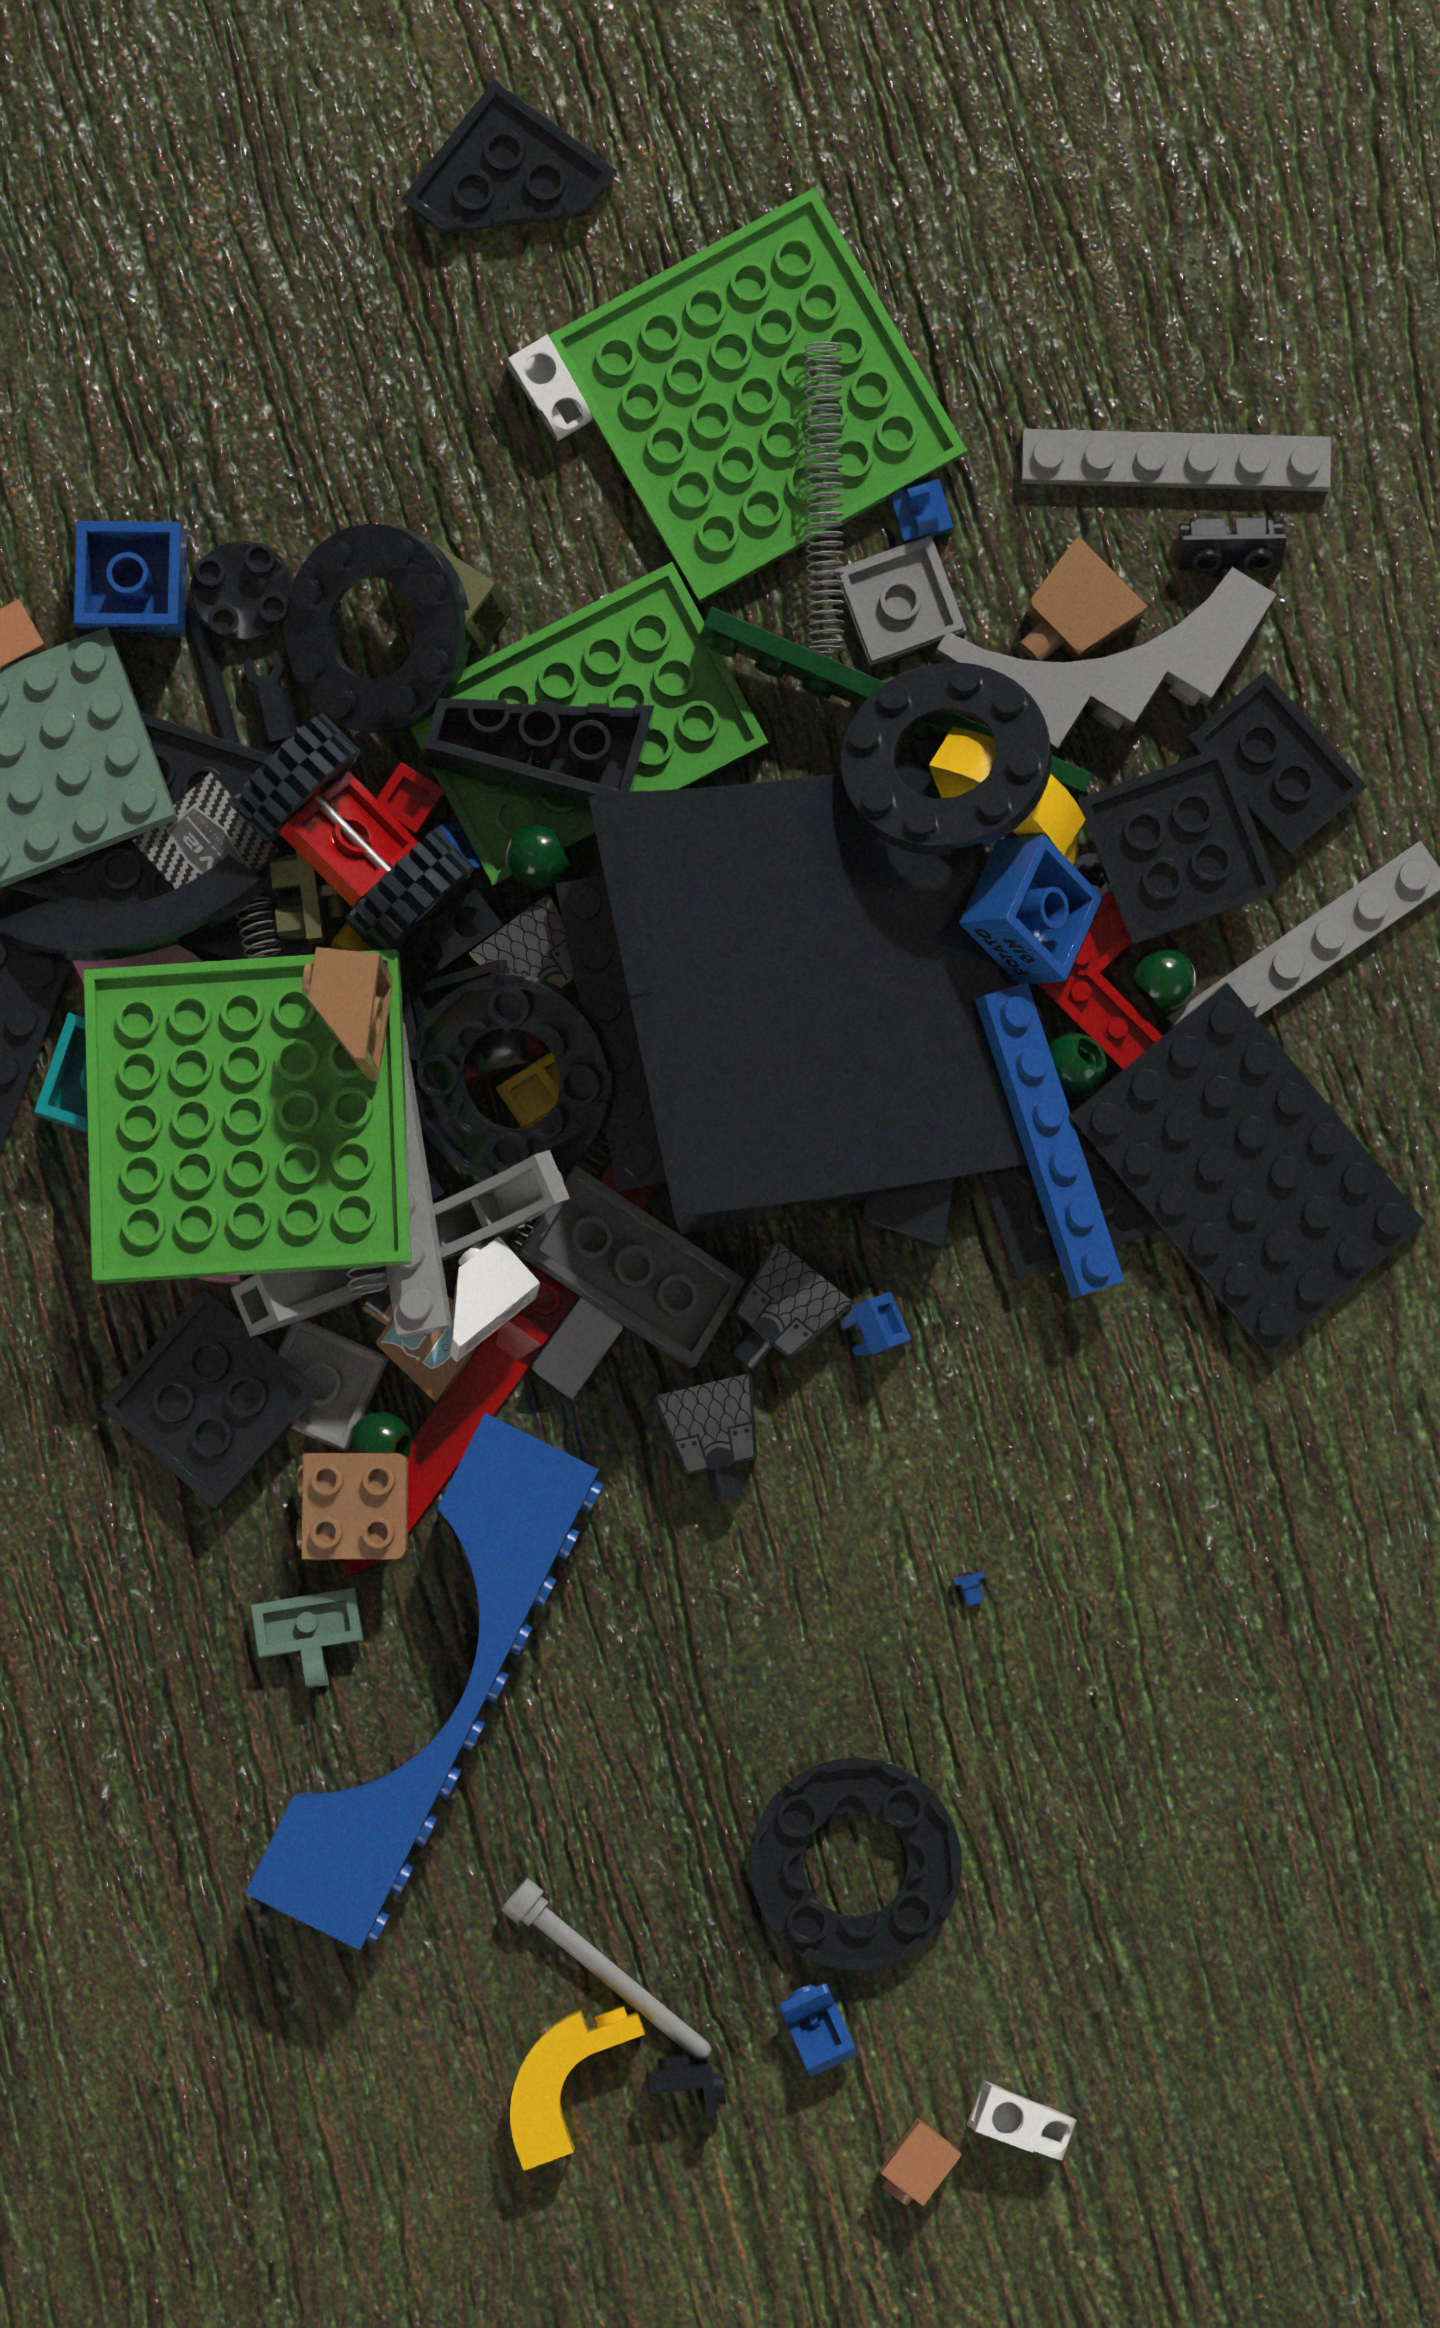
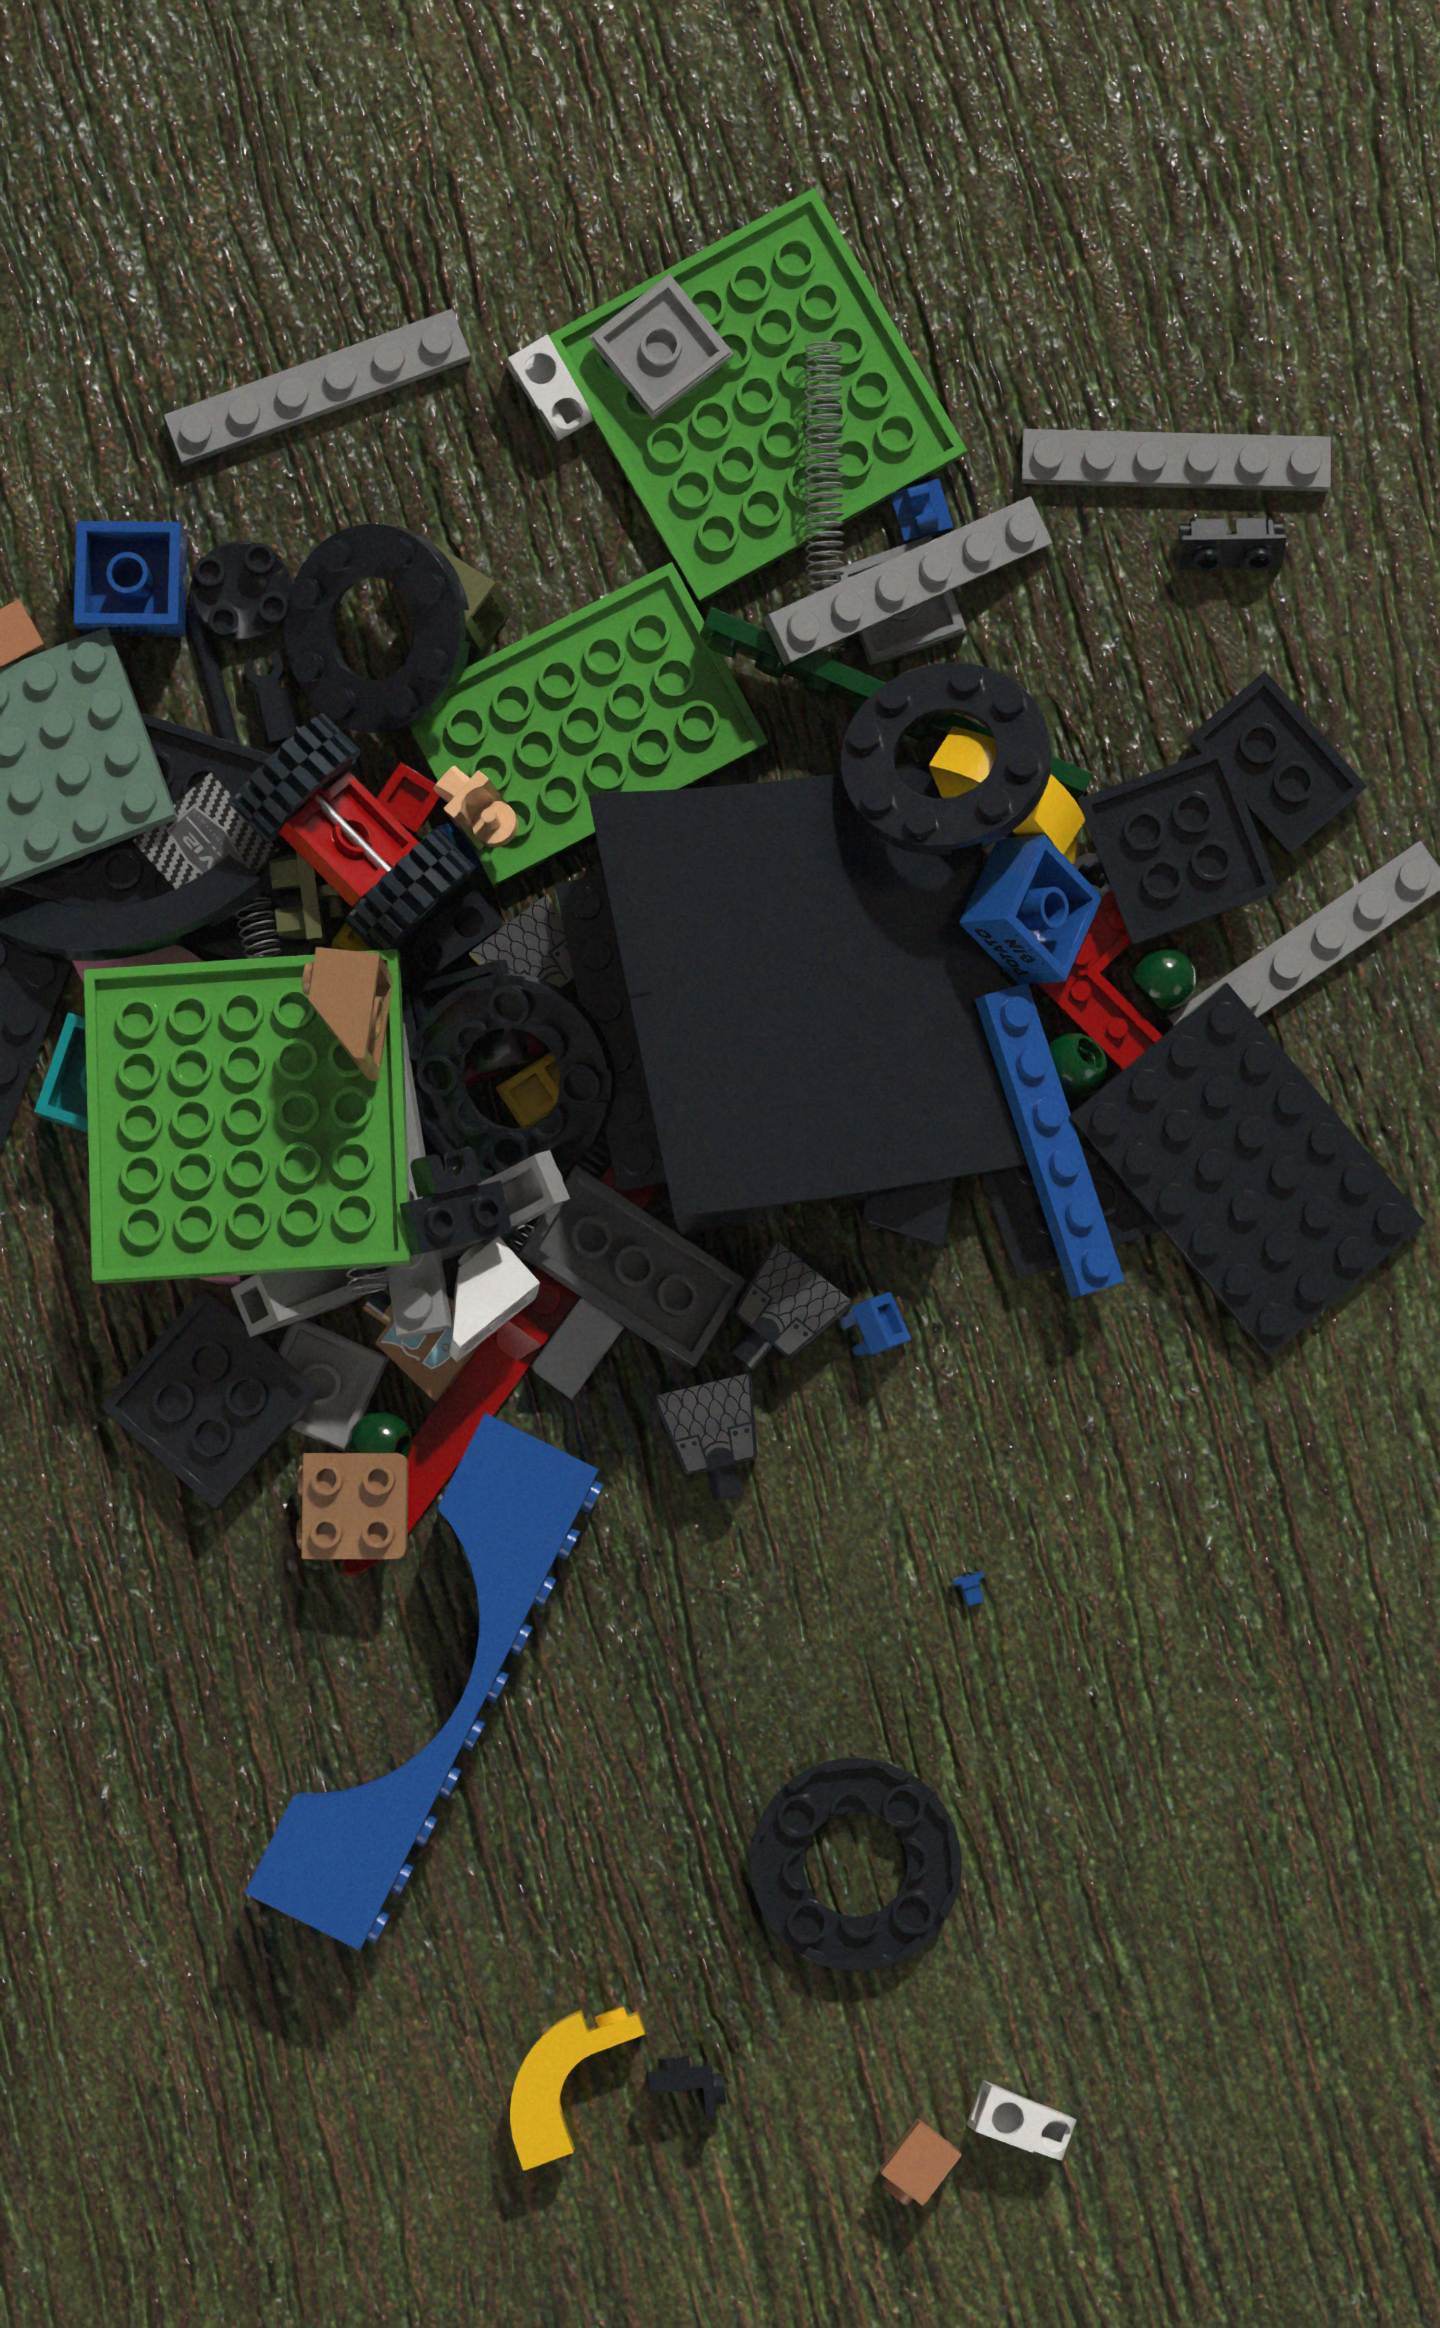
(307, 1627): sand green plate -> none
(317, 387): none -> light grey plate
(452, 1203): none -> black plate
(477, 808): none -> light nougat hips
(507, 170): black plate -> none
(530, 1907): light grey piece -> none
(536, 857): dark green piece -> none
(541, 746): black wedge -> none
(661, 346): none -> light grey tile
(817, 2028): blue bracket -> none
(907, 580): none -> light grey plate
(1079, 606): medium nougat torso -> none
(1119, 687): light grey arch -> none

